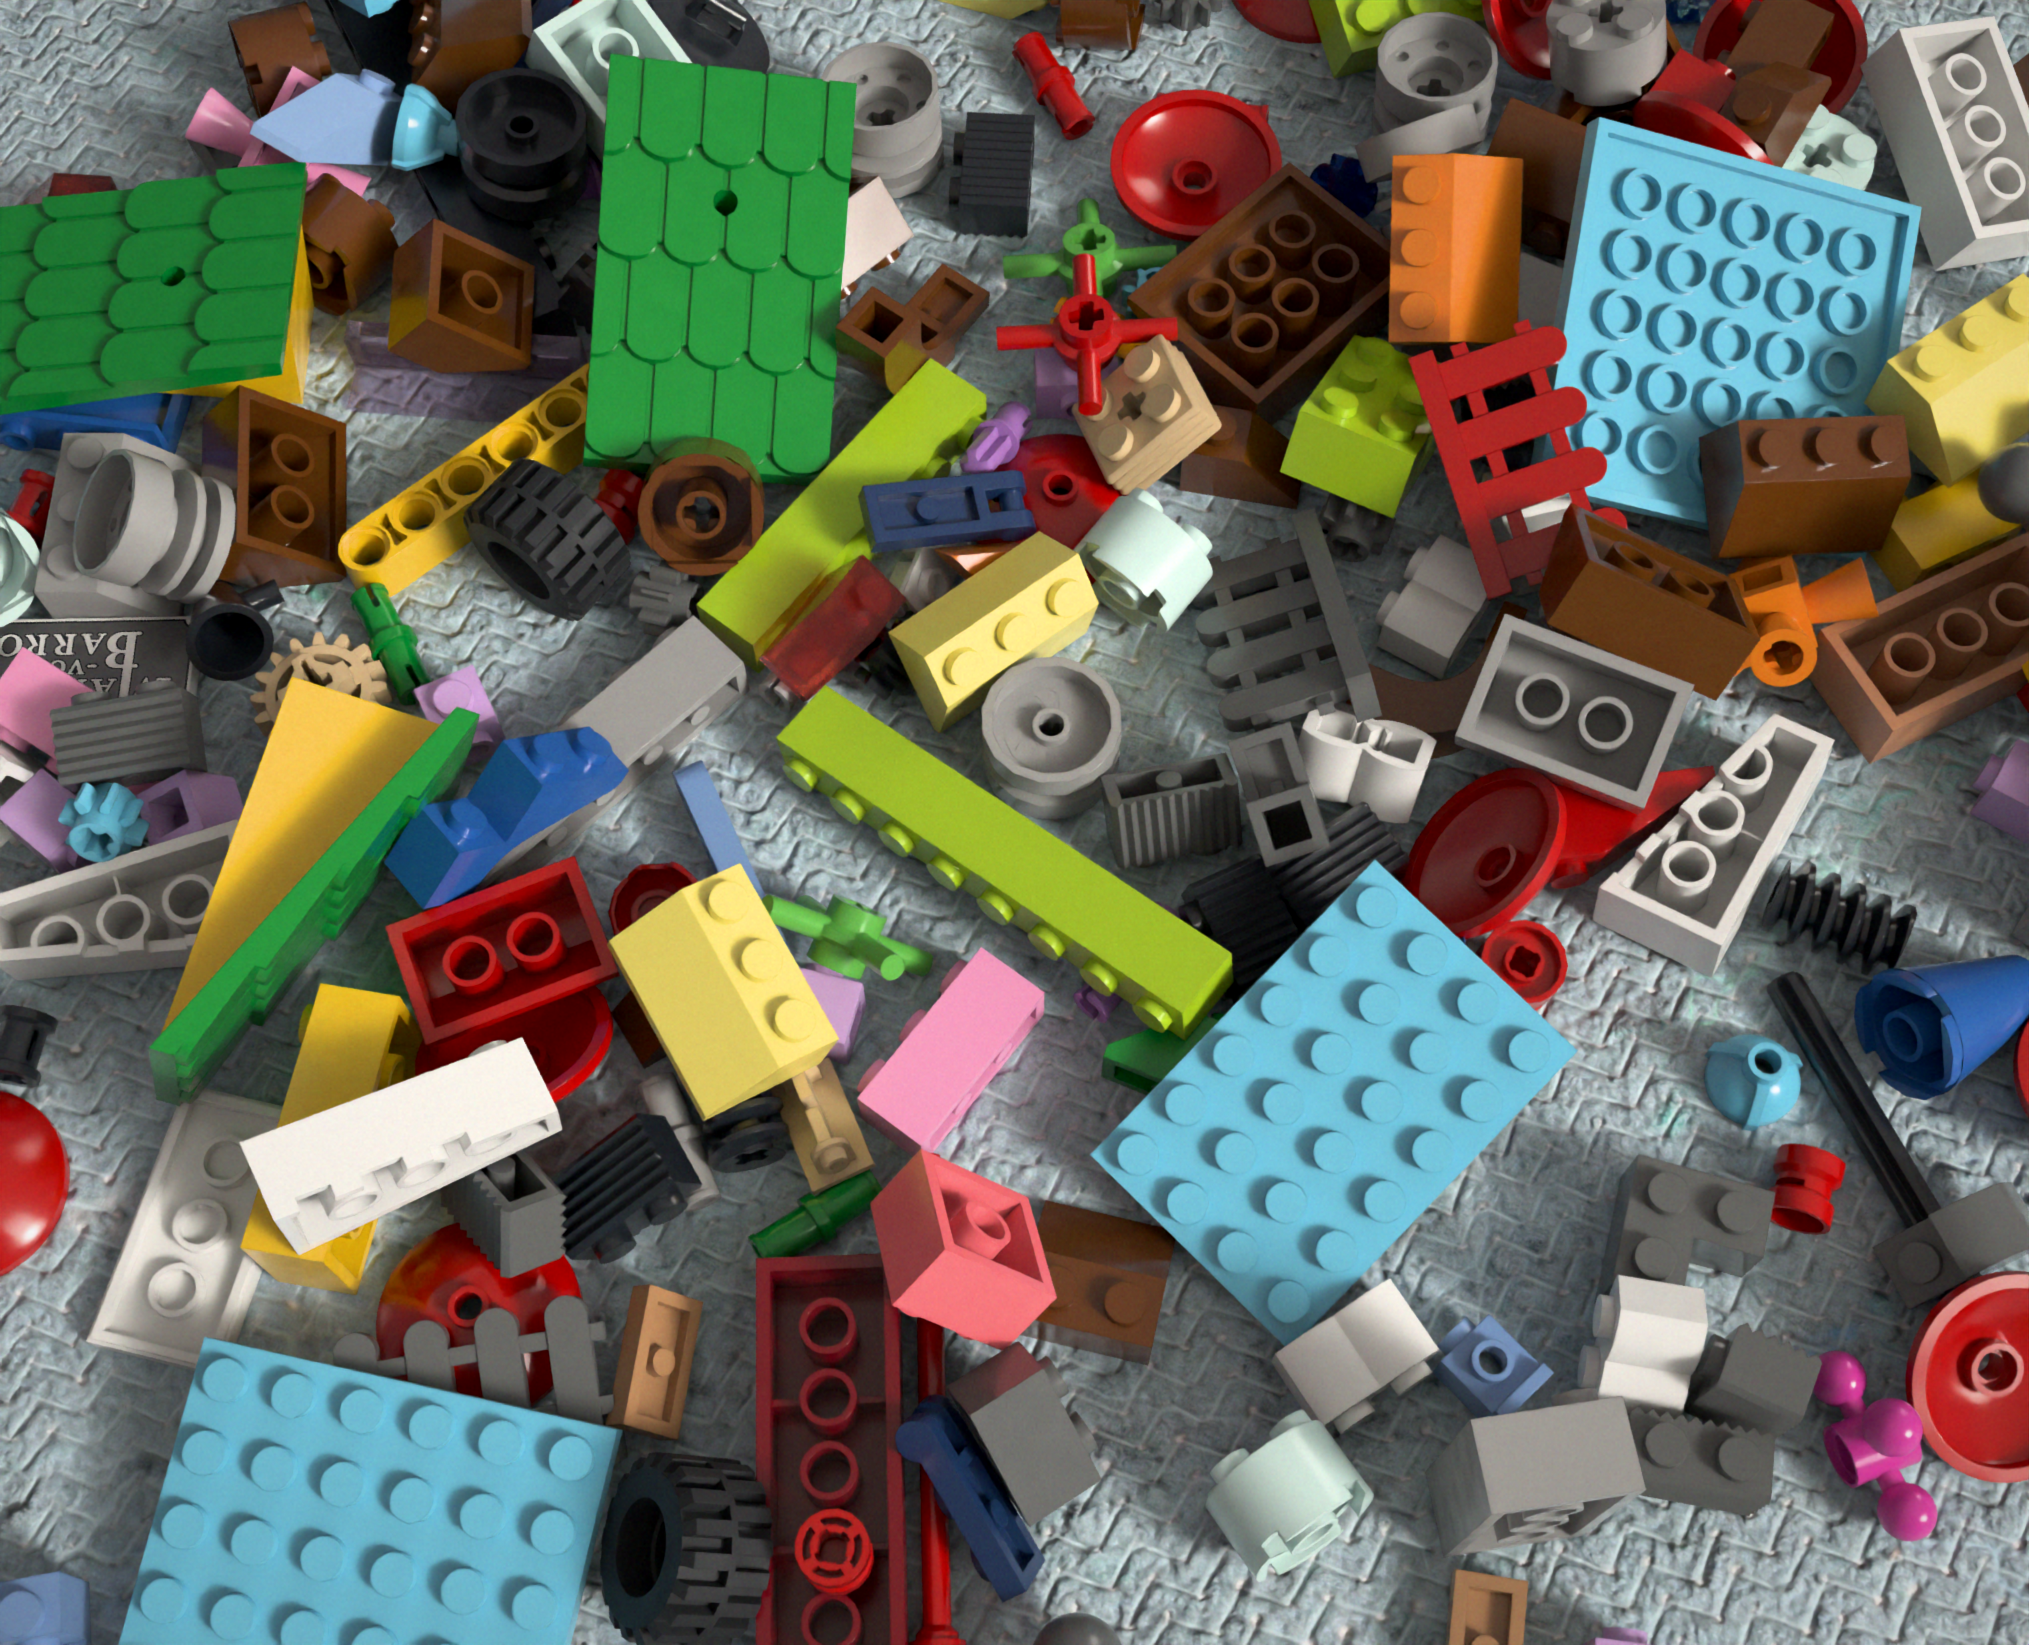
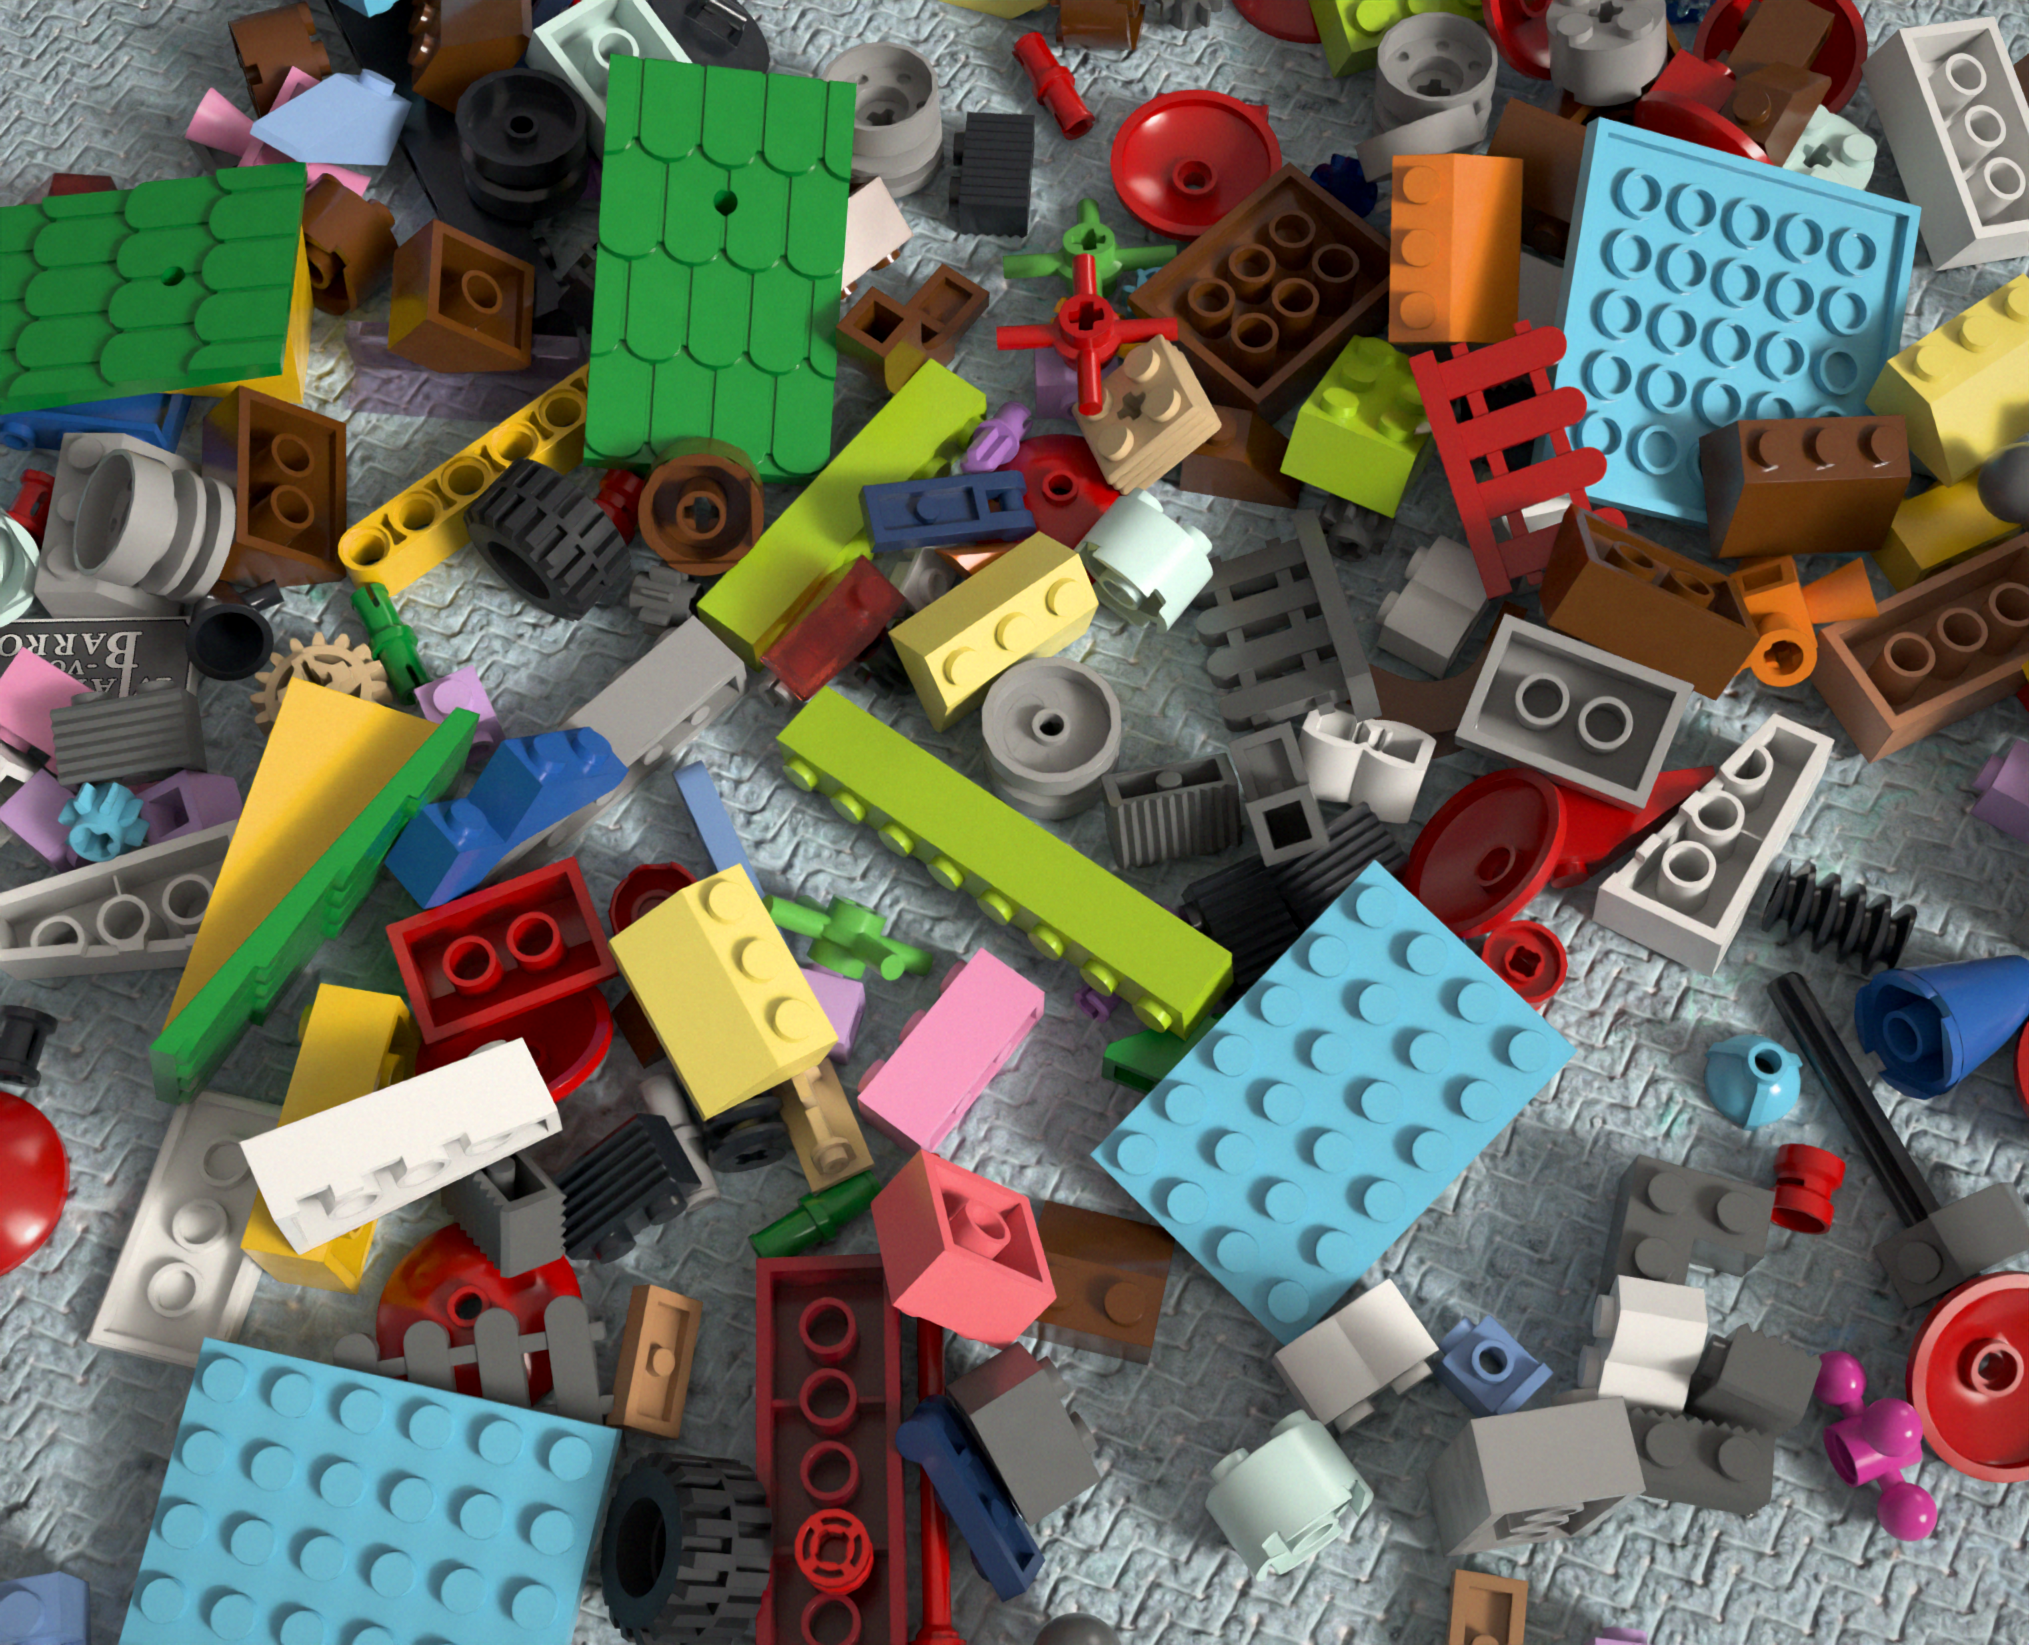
(422, 131): medium azure piece -> none

